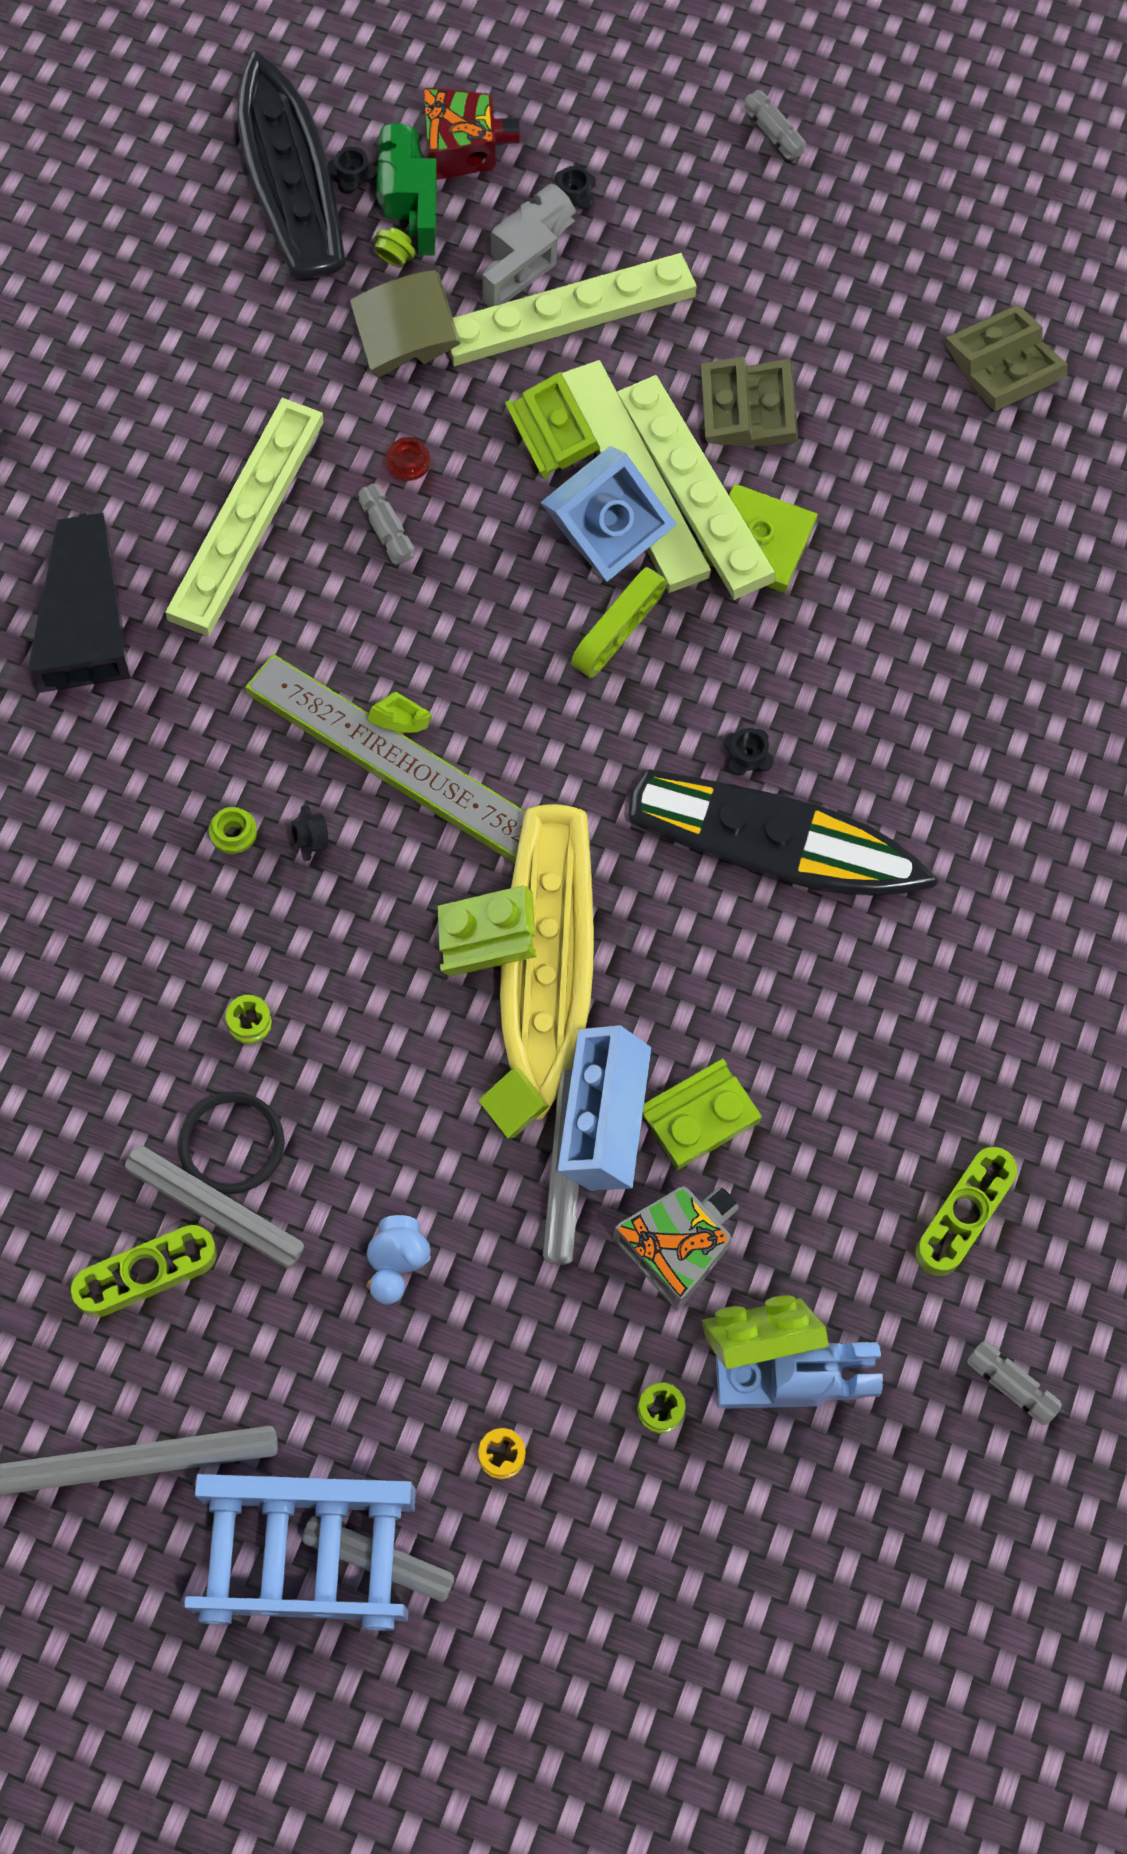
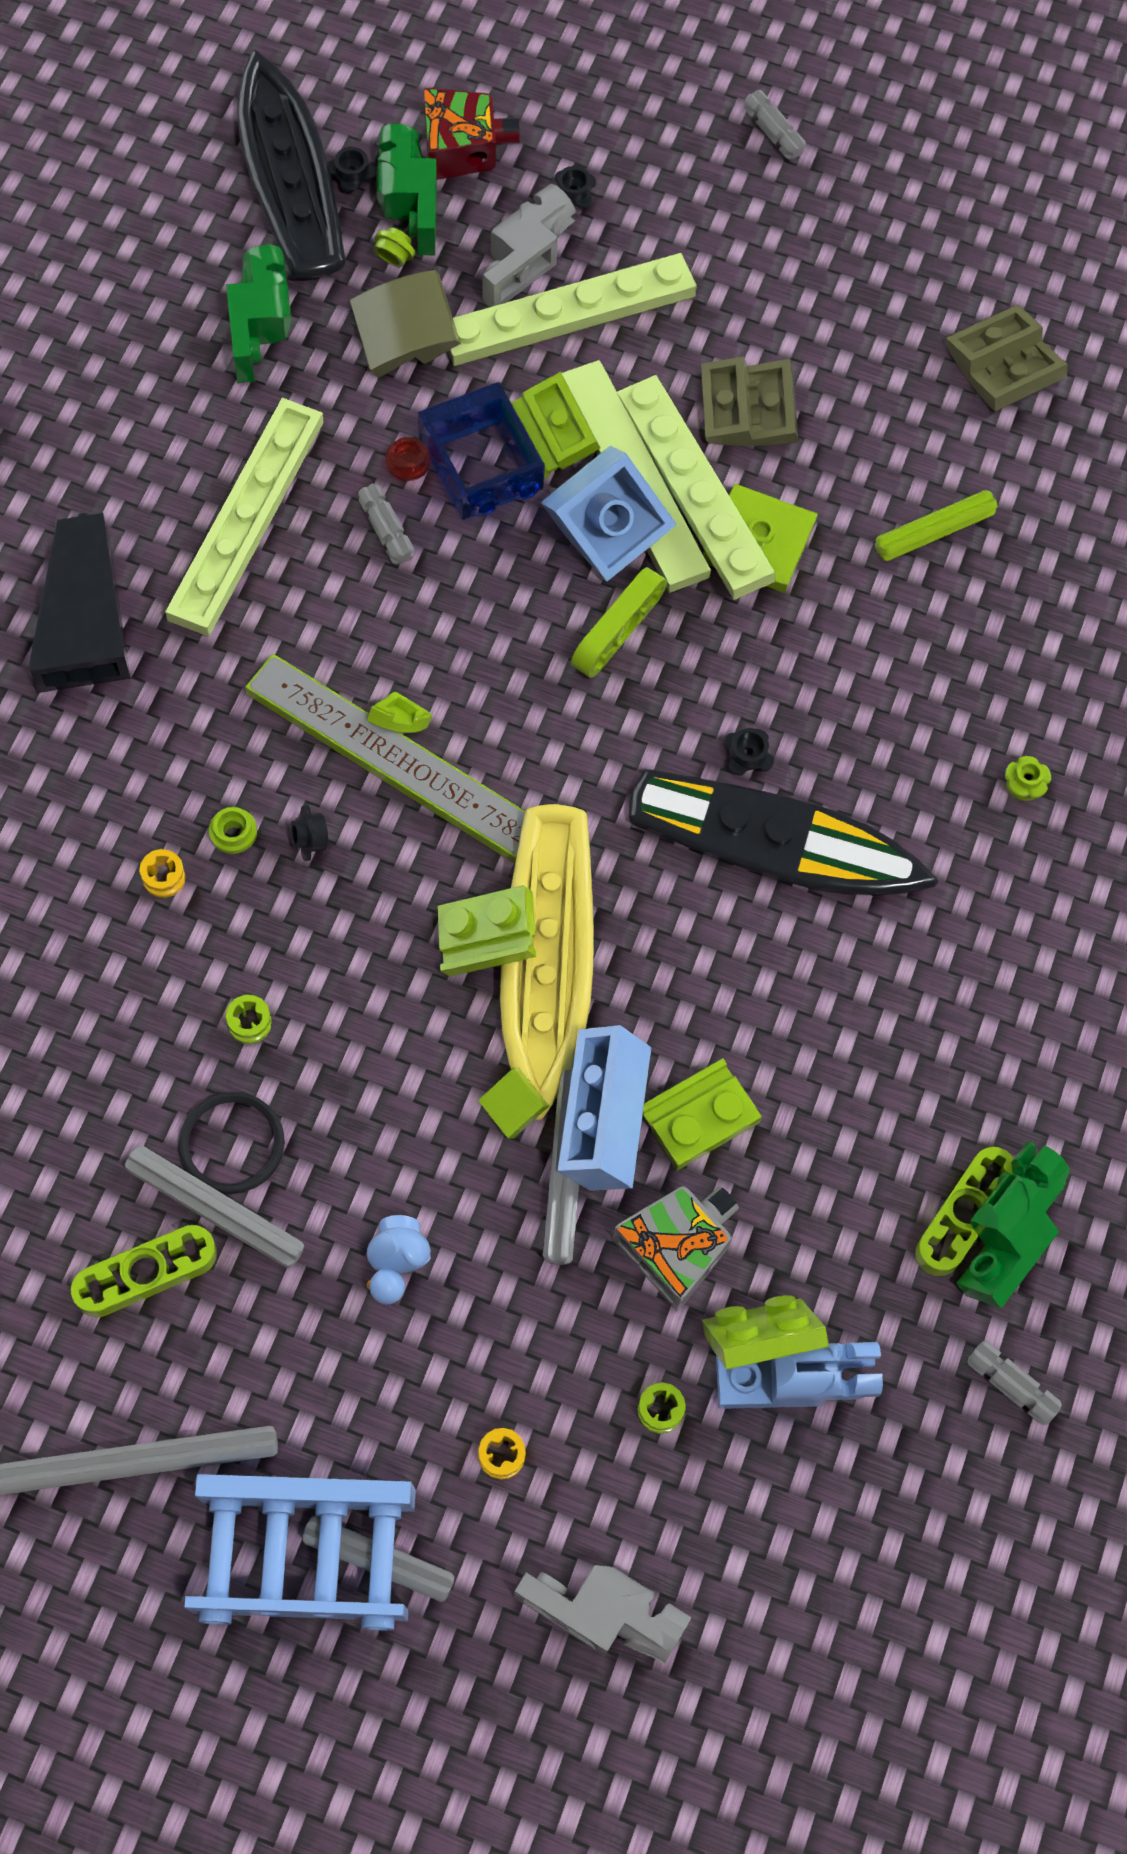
(150, 866): none -> yellow bush
(258, 307): none -> green plate
(466, 416): none -> clear blue window
(605, 1608): none -> light grey plate
(935, 525): none -> lime axle
(1015, 1225): none -> green plate
(1027, 789): none -> lime plate

